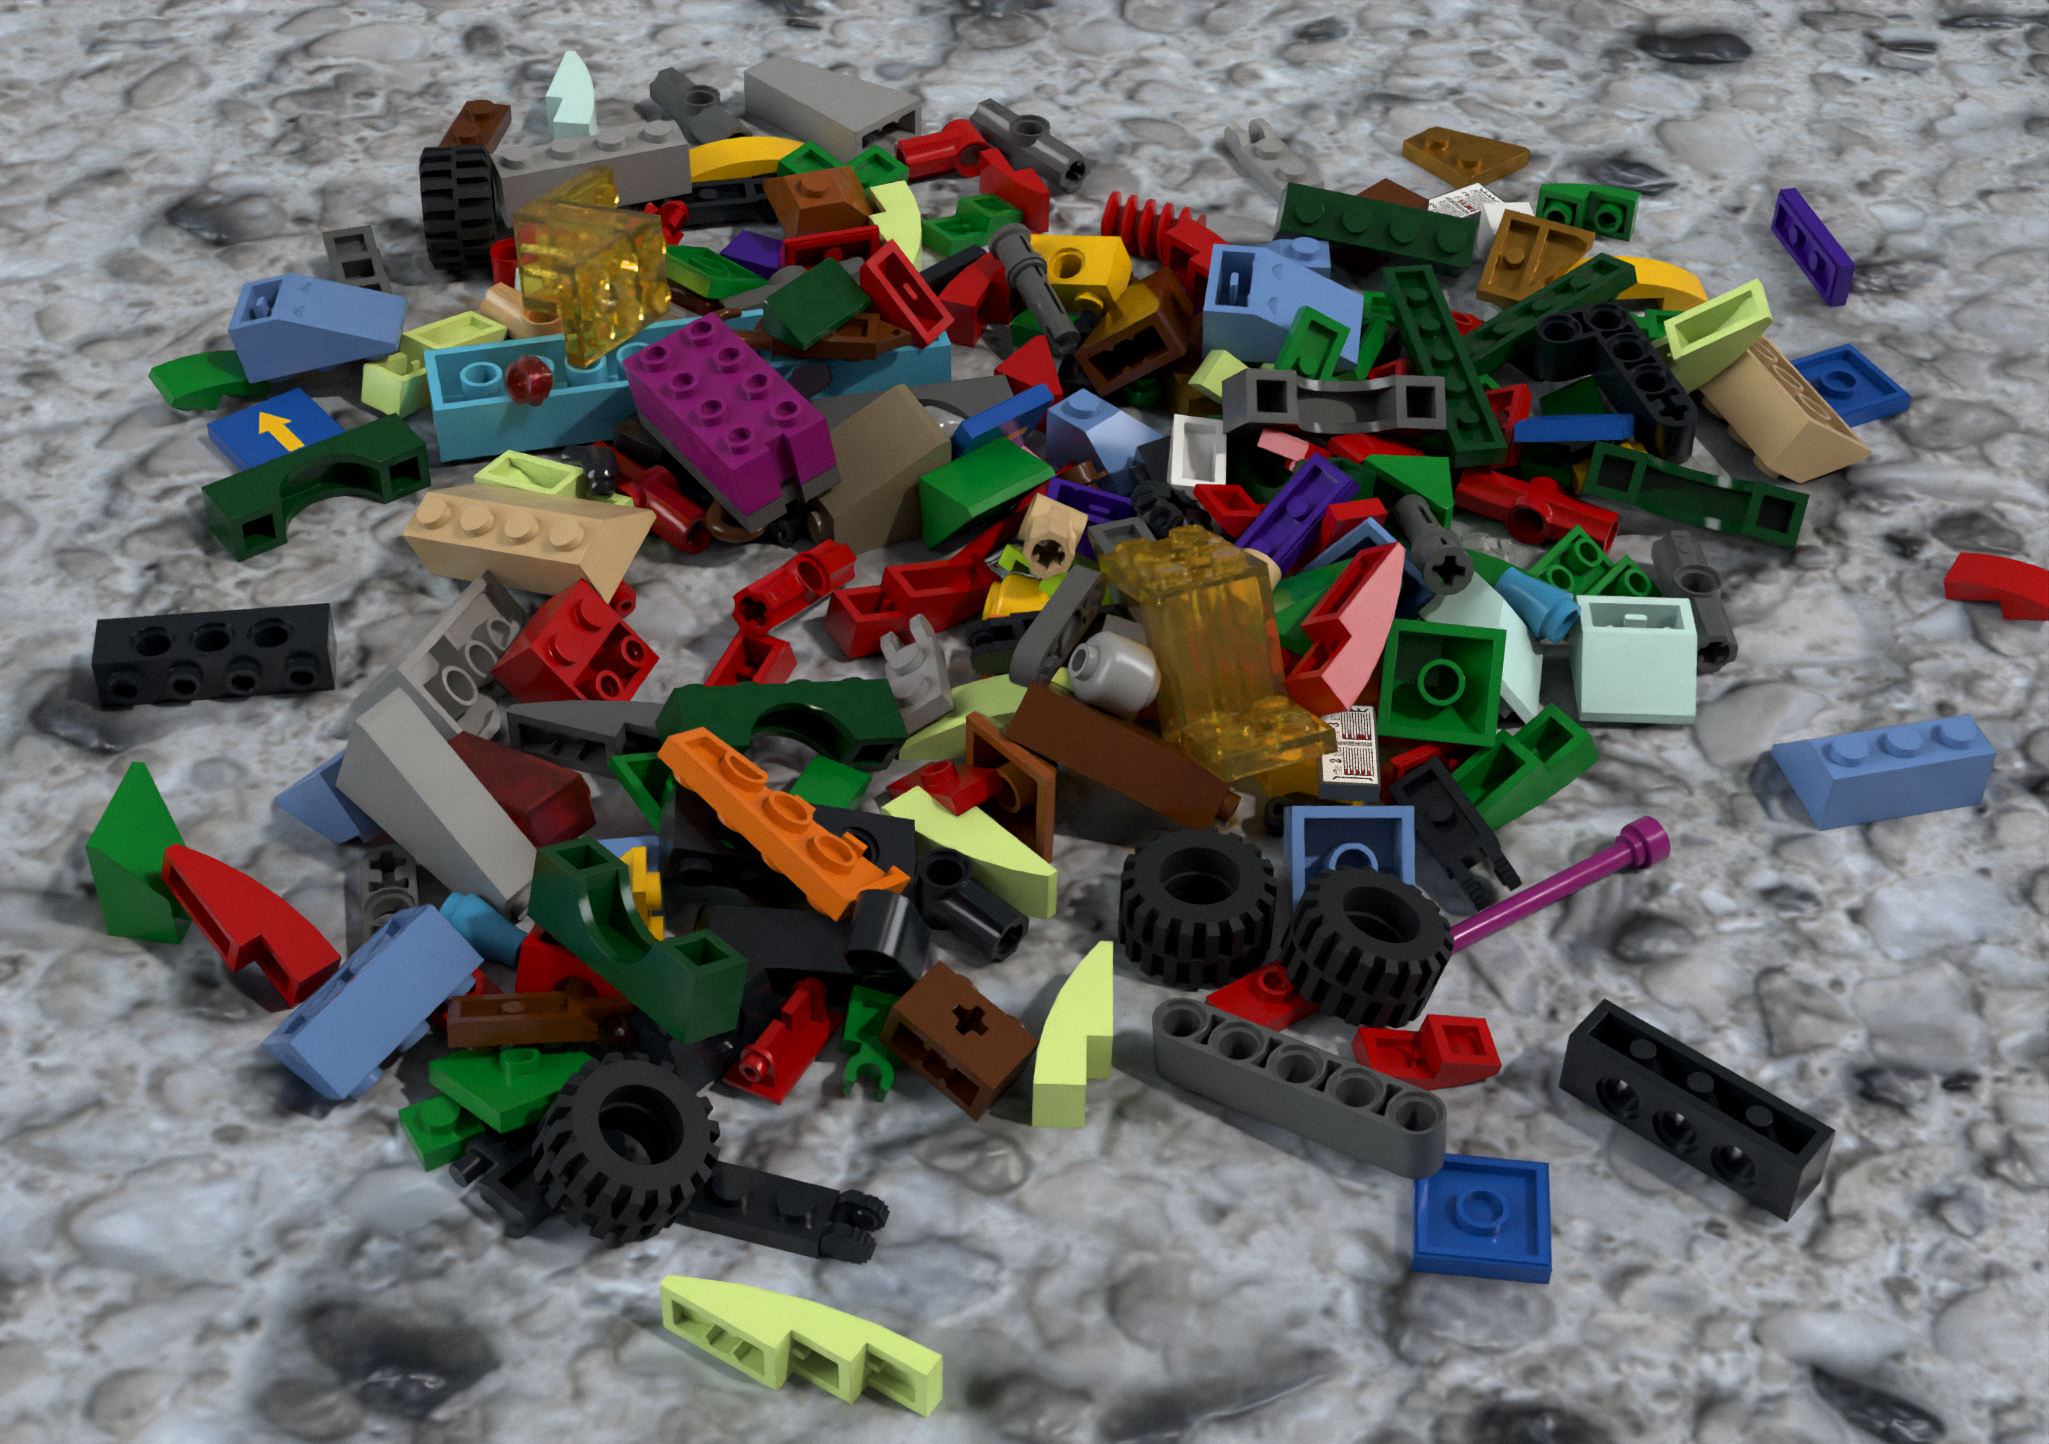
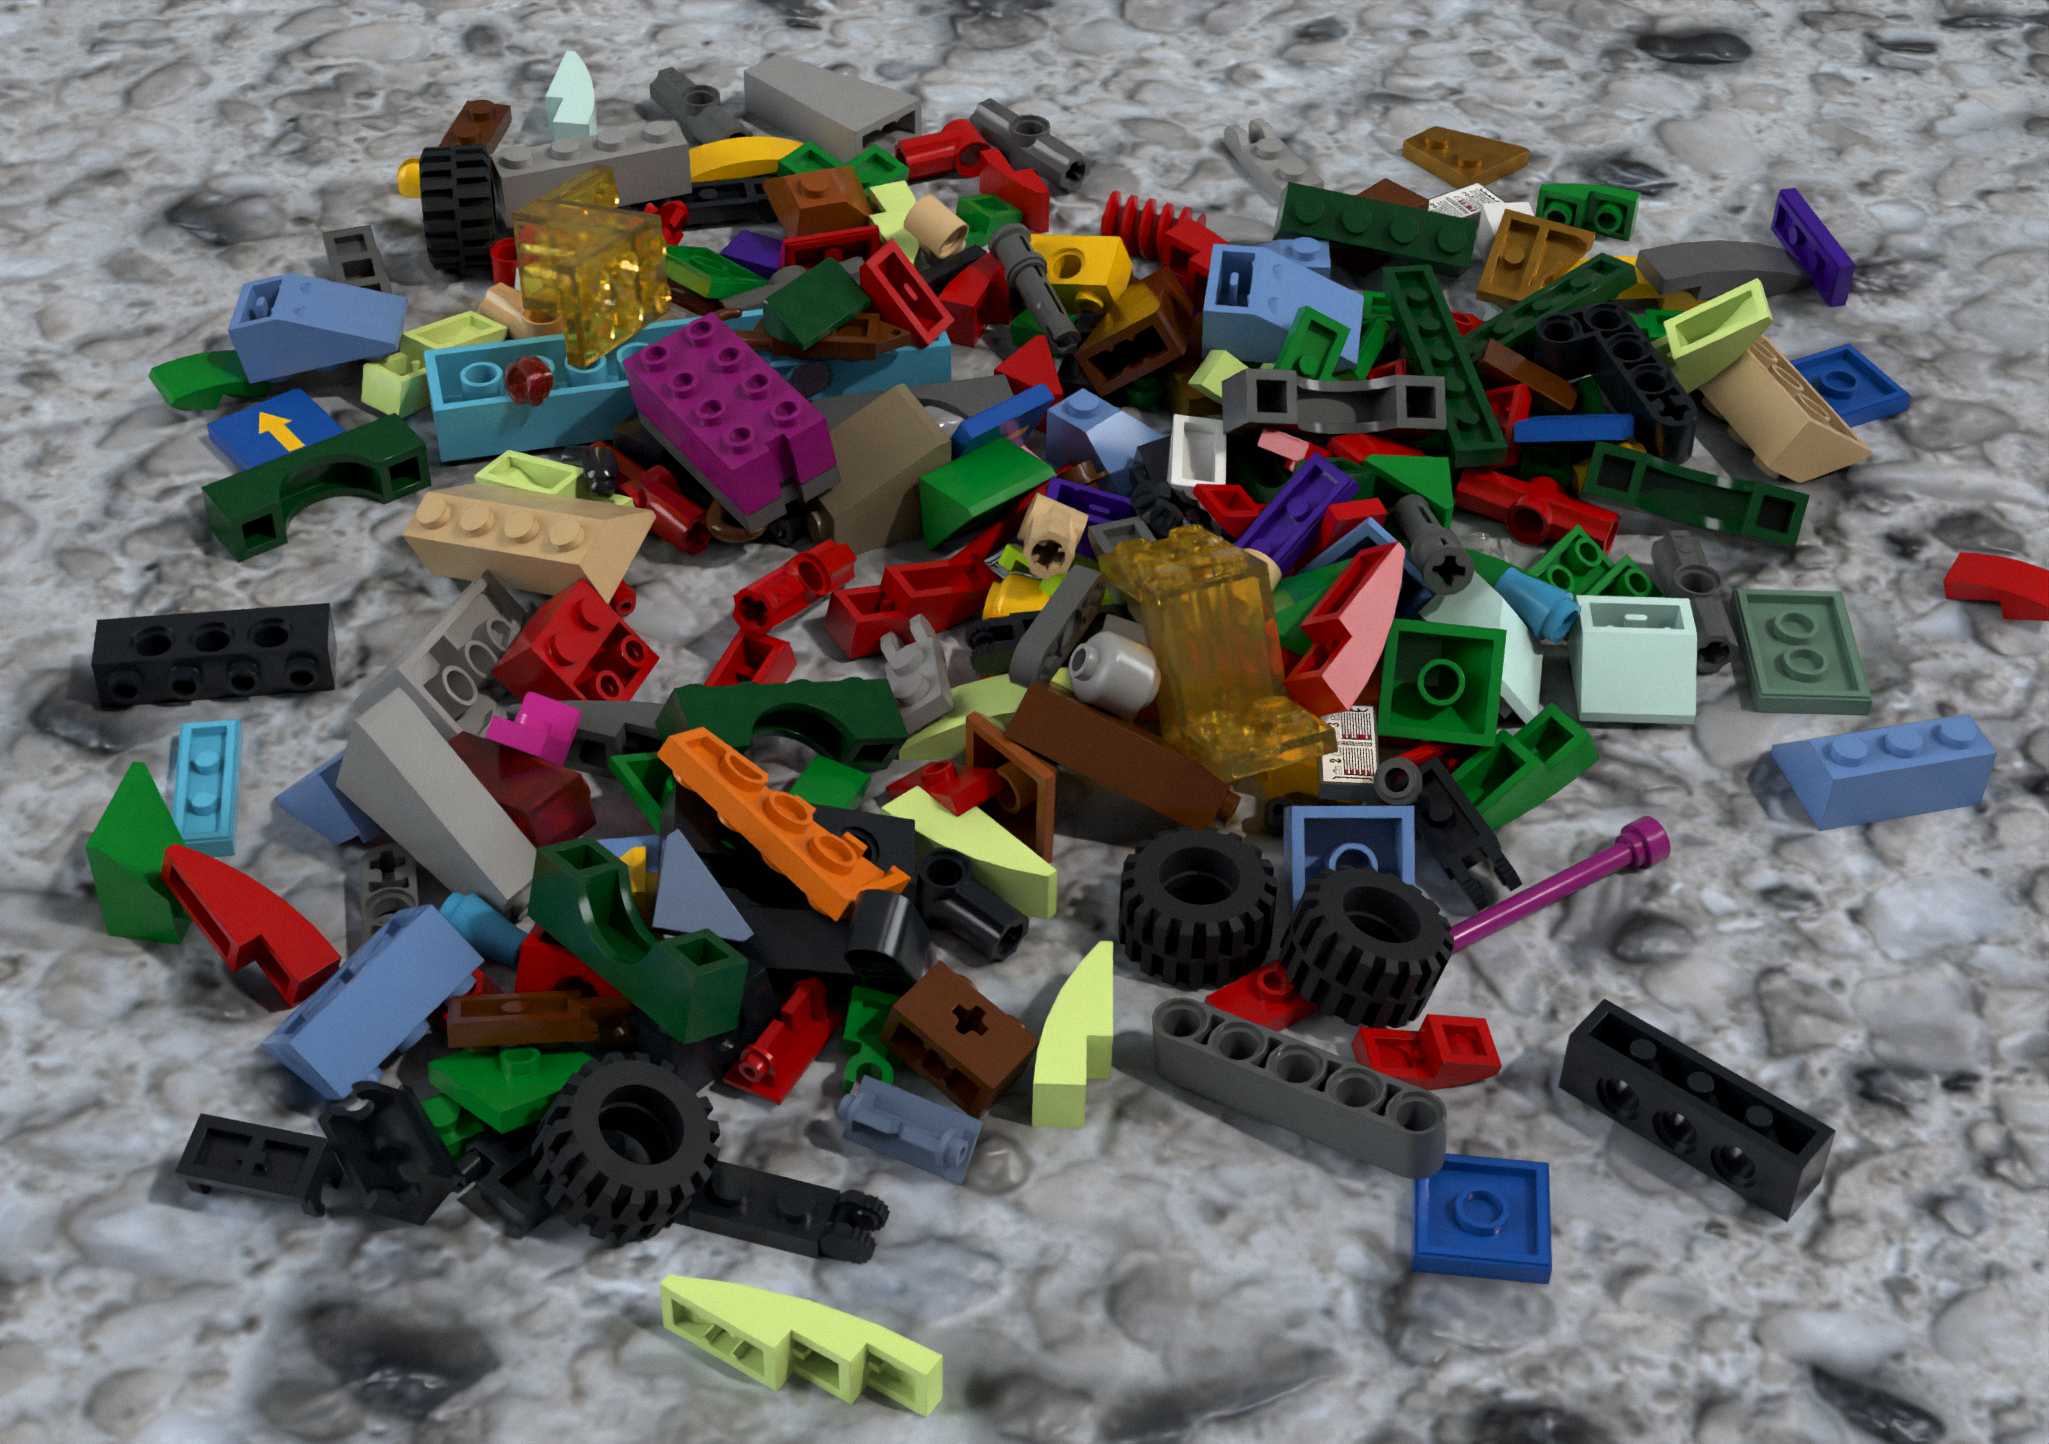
(208, 786): none -> medium azure tile
(259, 1162): none -> black hinge
(392, 1153): none -> black hinge
(409, 178): none -> yellow hinge
(540, 728): none -> dark pink bracket
(691, 898): none -> sand blue slope
(910, 1128): none -> sand blue hinge
(936, 229): none -> tan piece
(1393, 768): none -> dark grey pin
(1504, 367): none -> reddish brown slope
(1719, 267): none -> dark grey slope
(1800, 652): none -> sand green tile

